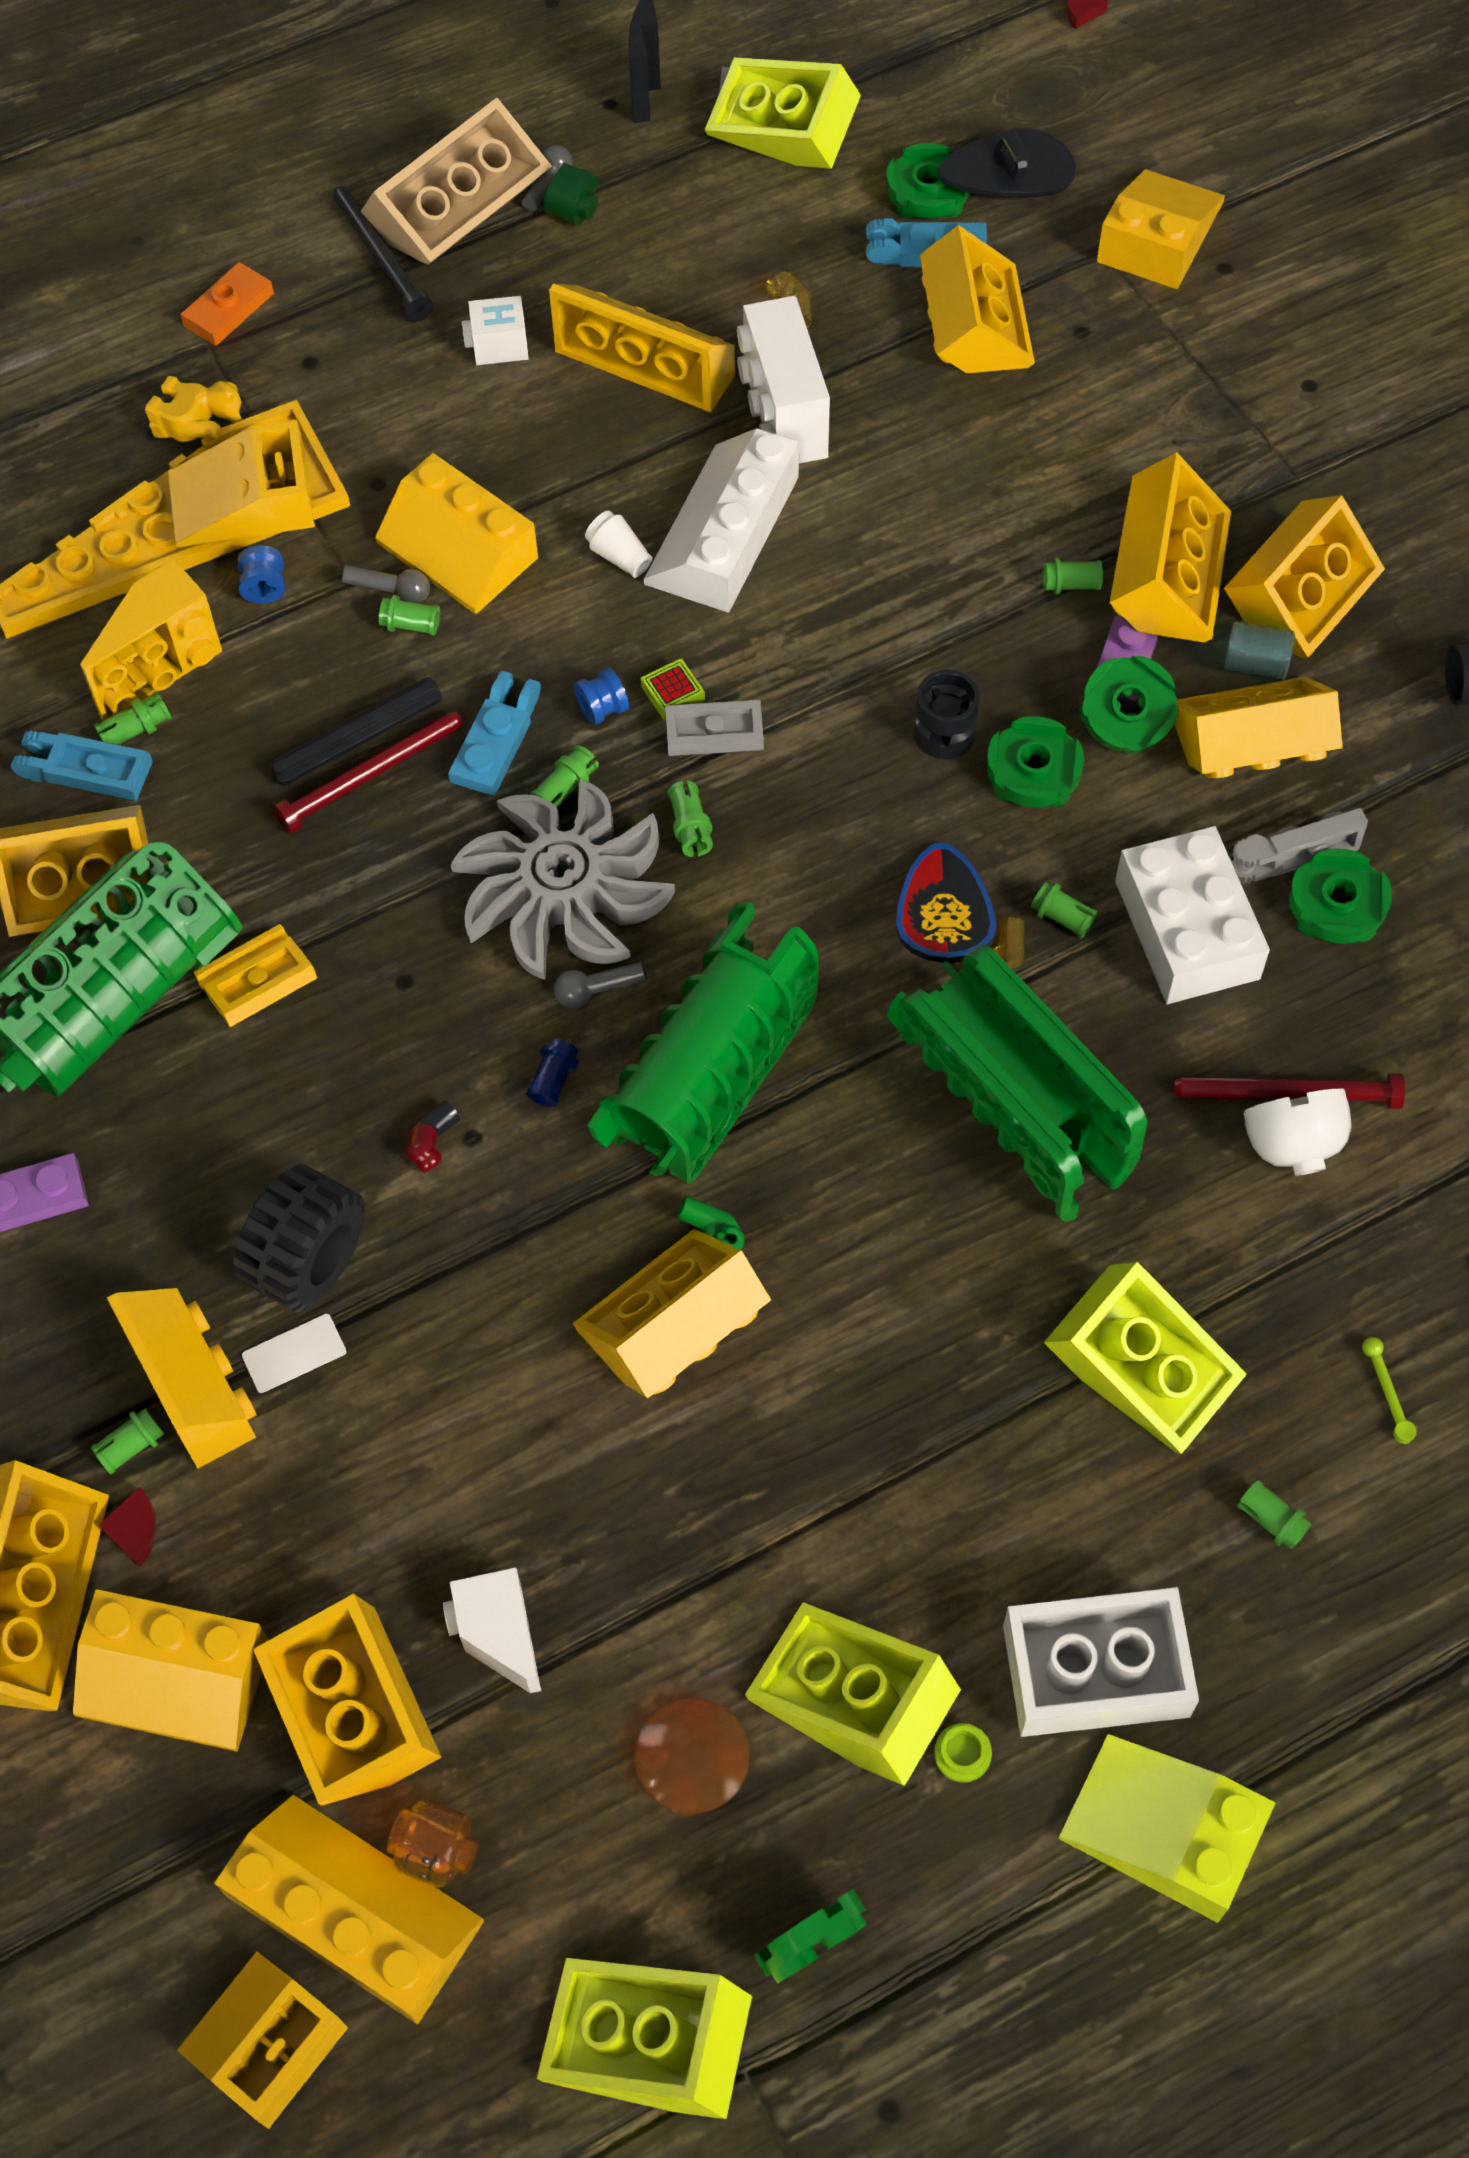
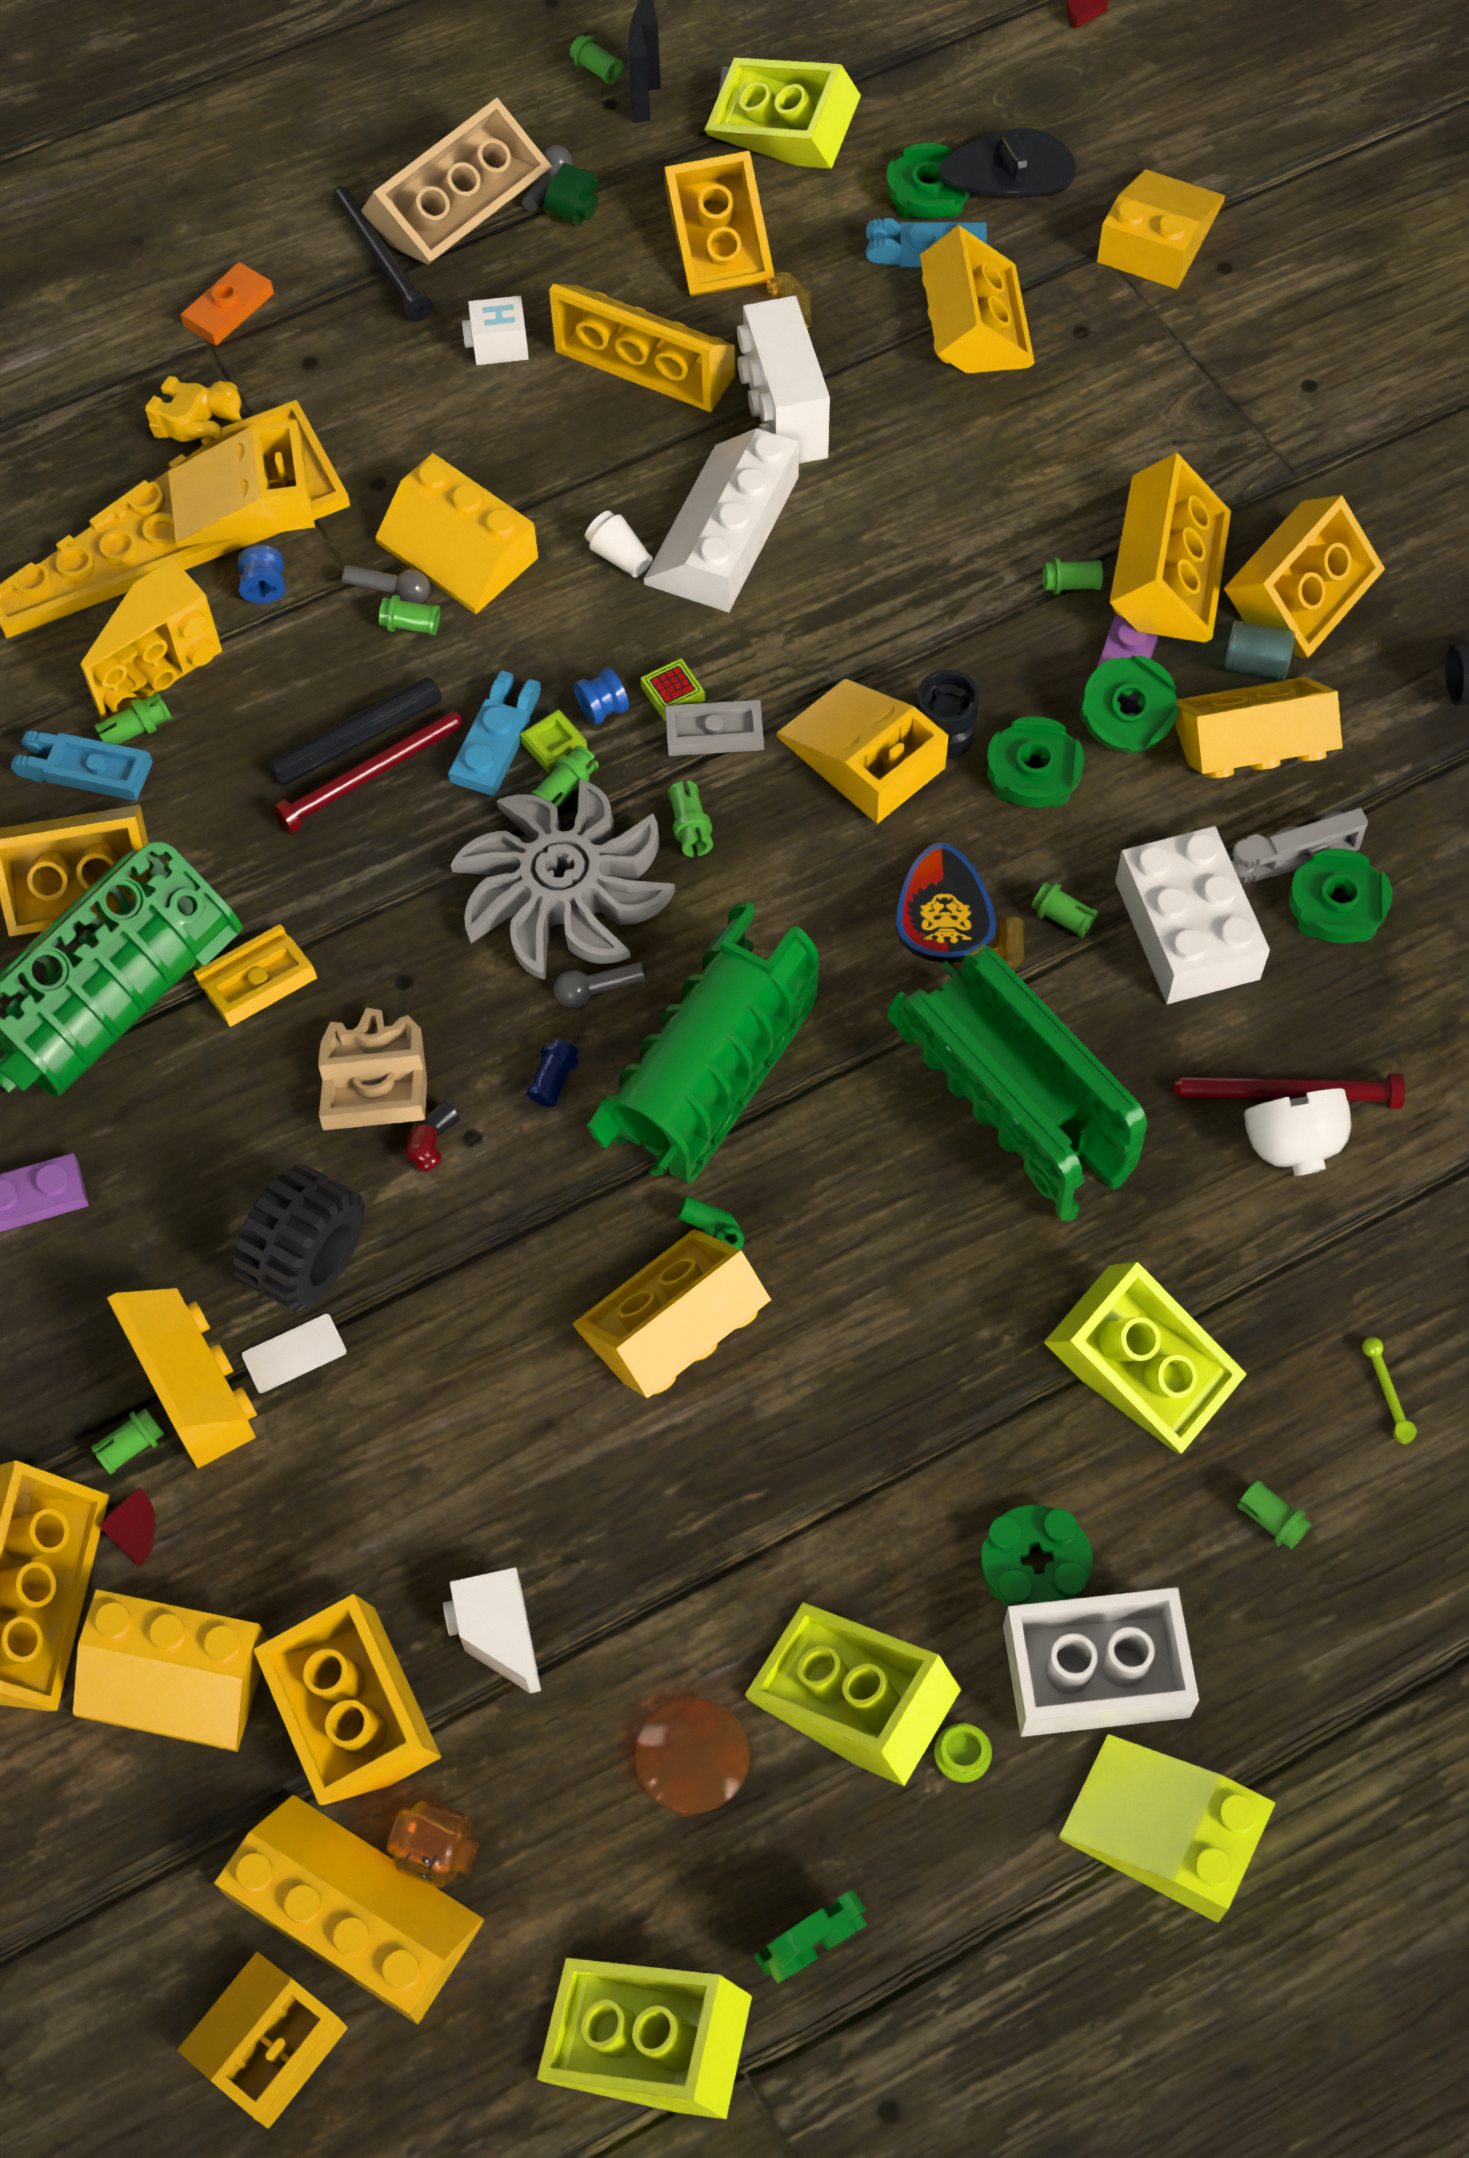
(372, 1073): none -> tan plate
(551, 739): none -> lime tile
(588, 54): none -> bright green pin
(718, 223): none -> yellow slope
(868, 746): none -> yellow slope
(1040, 1528): none -> green plate

